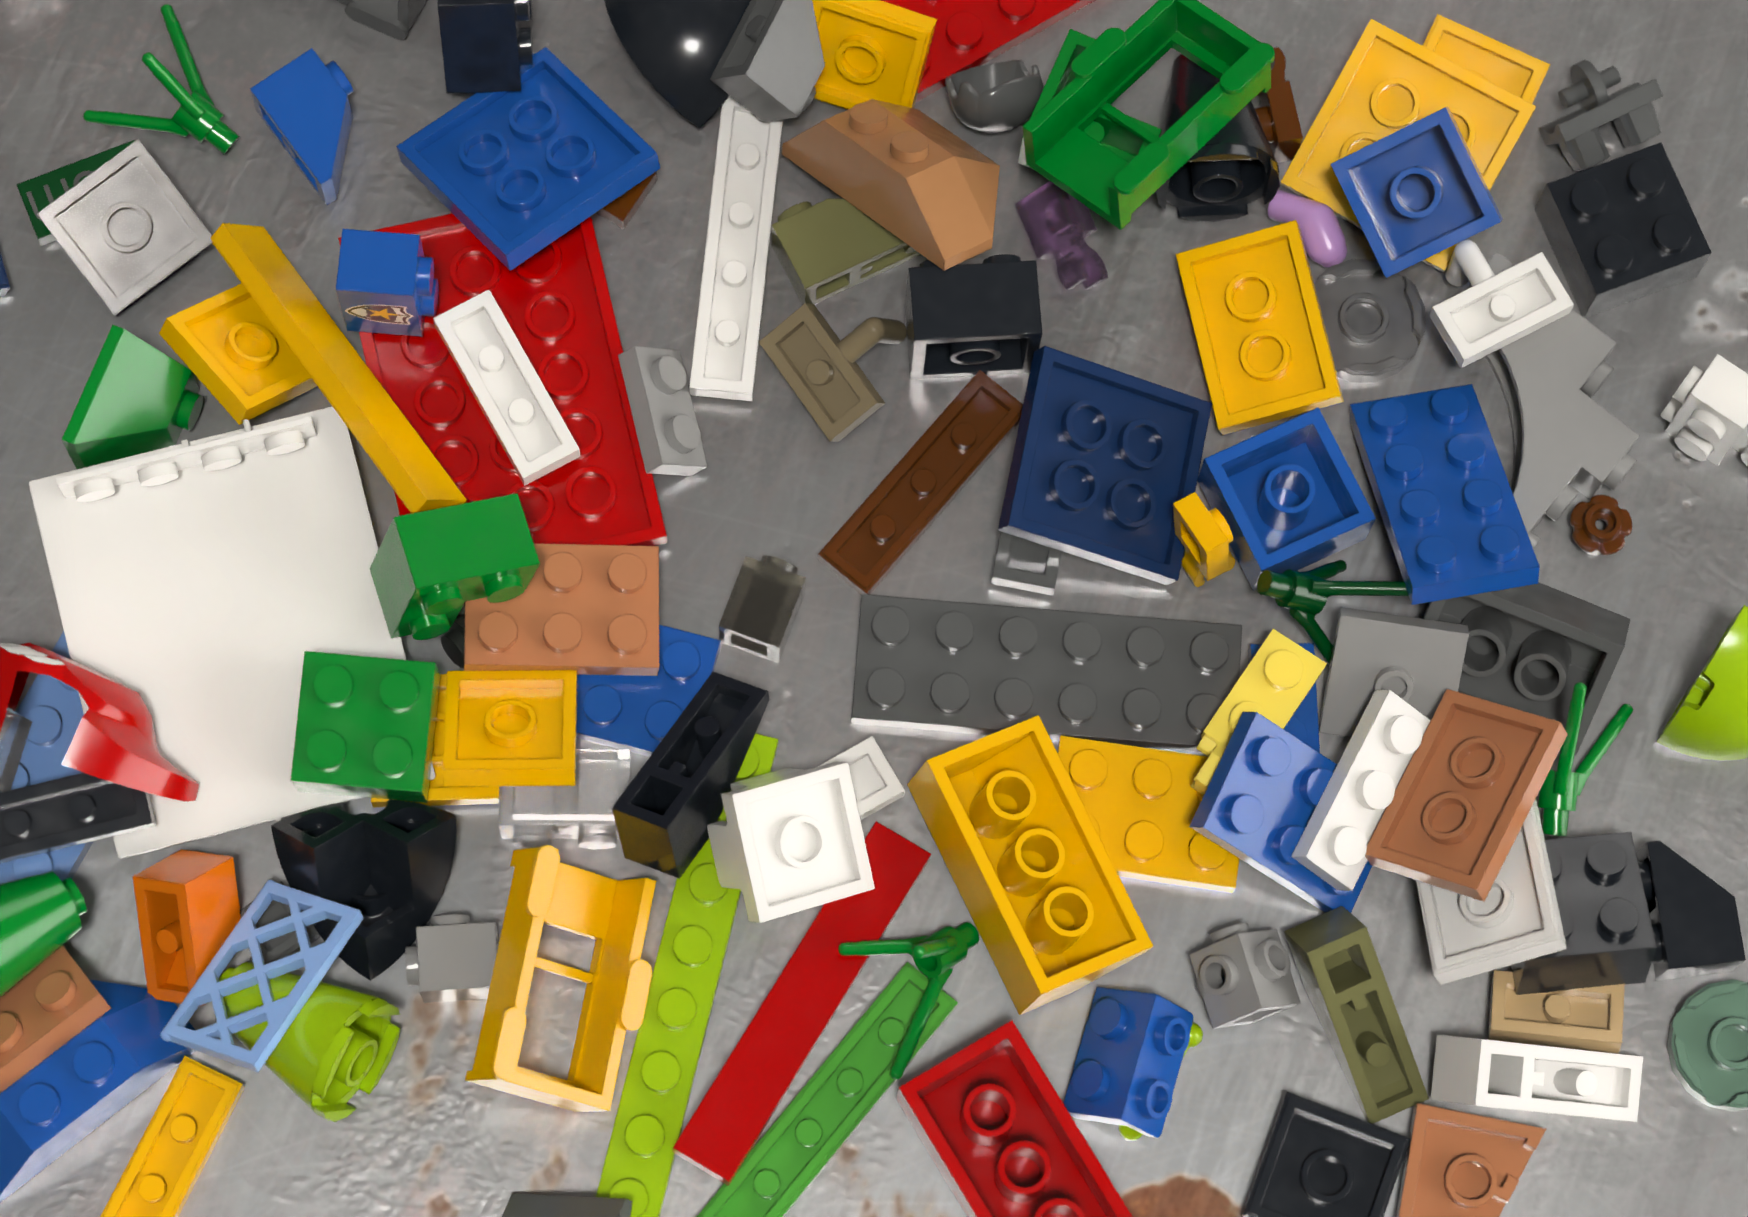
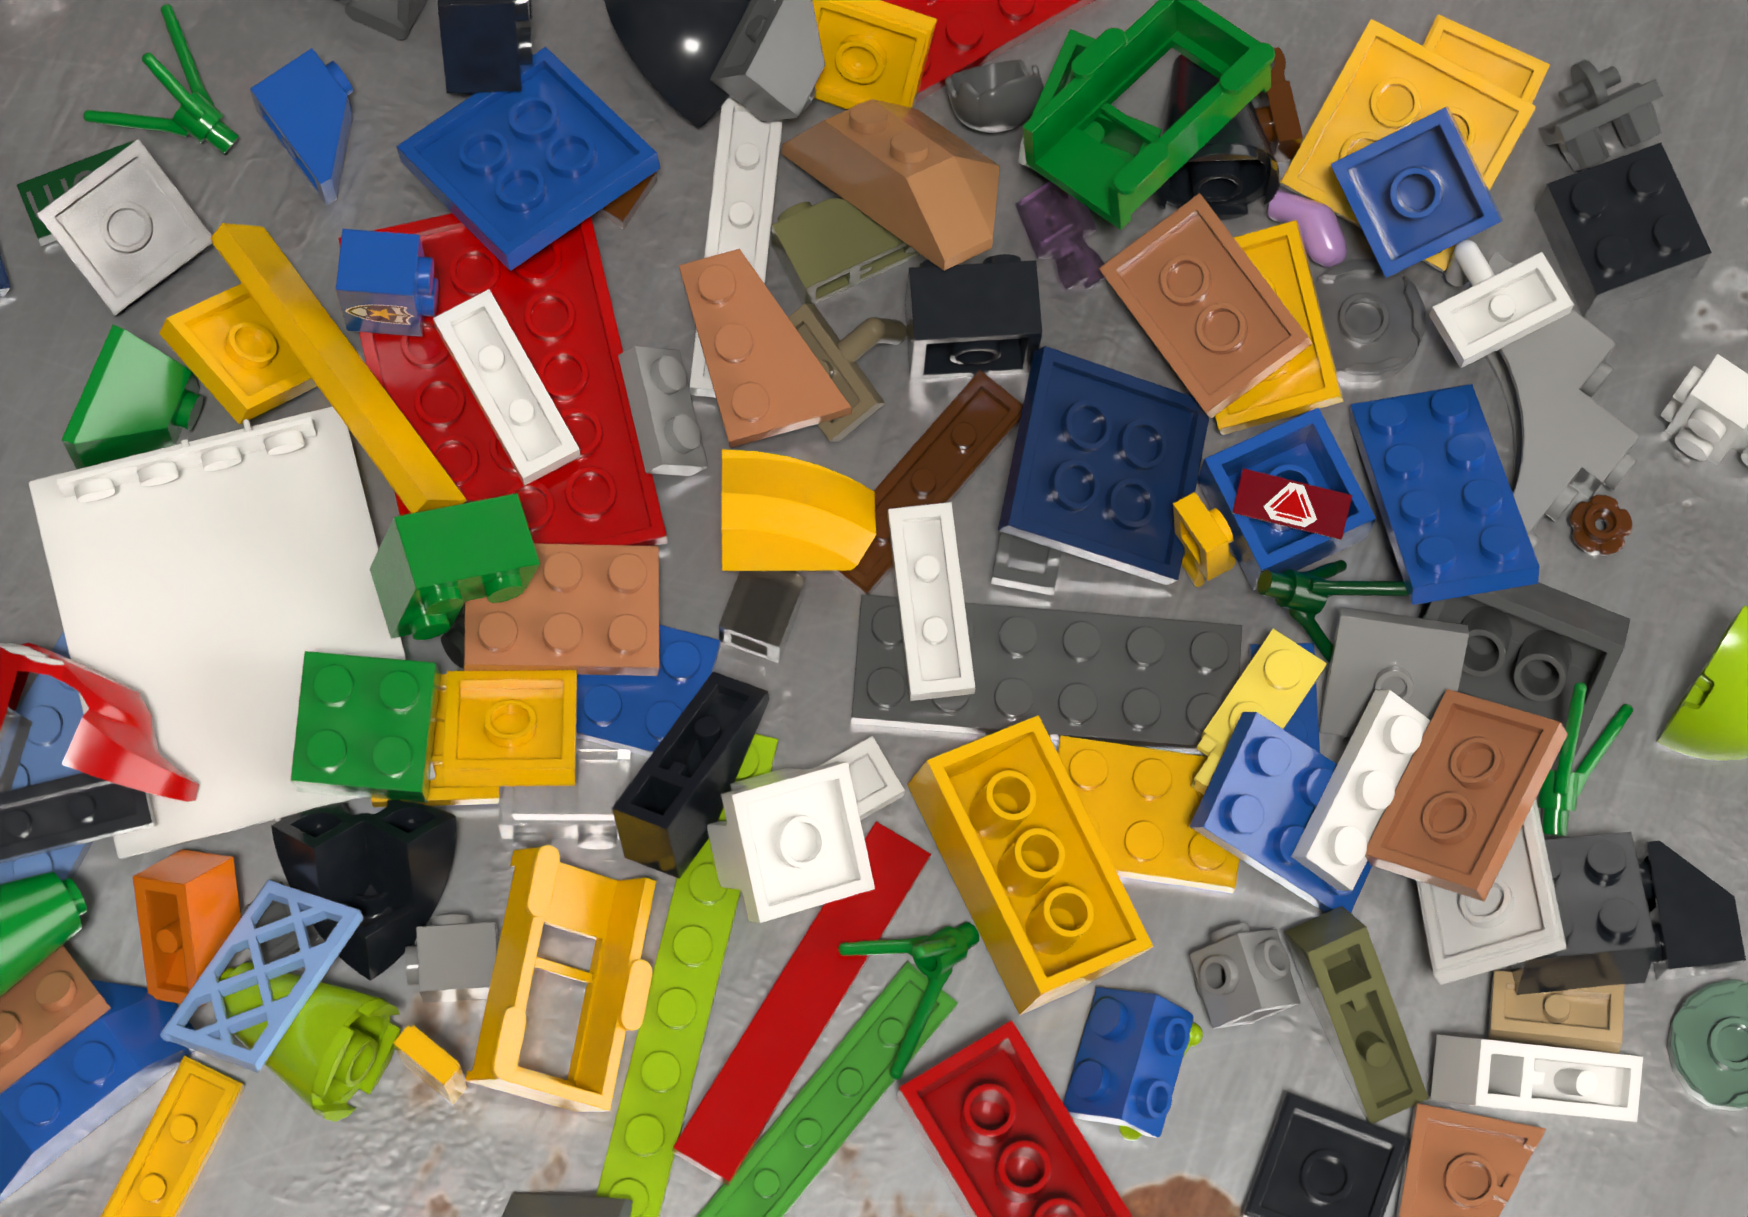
(431, 1063): none -> yellow tile
(754, 354): none -> nougat wing
(791, 515): none -> yellow slope
(931, 601): none -> white plate
(1205, 306): none -> nougat plate
(1292, 504): none -> dark red sticker

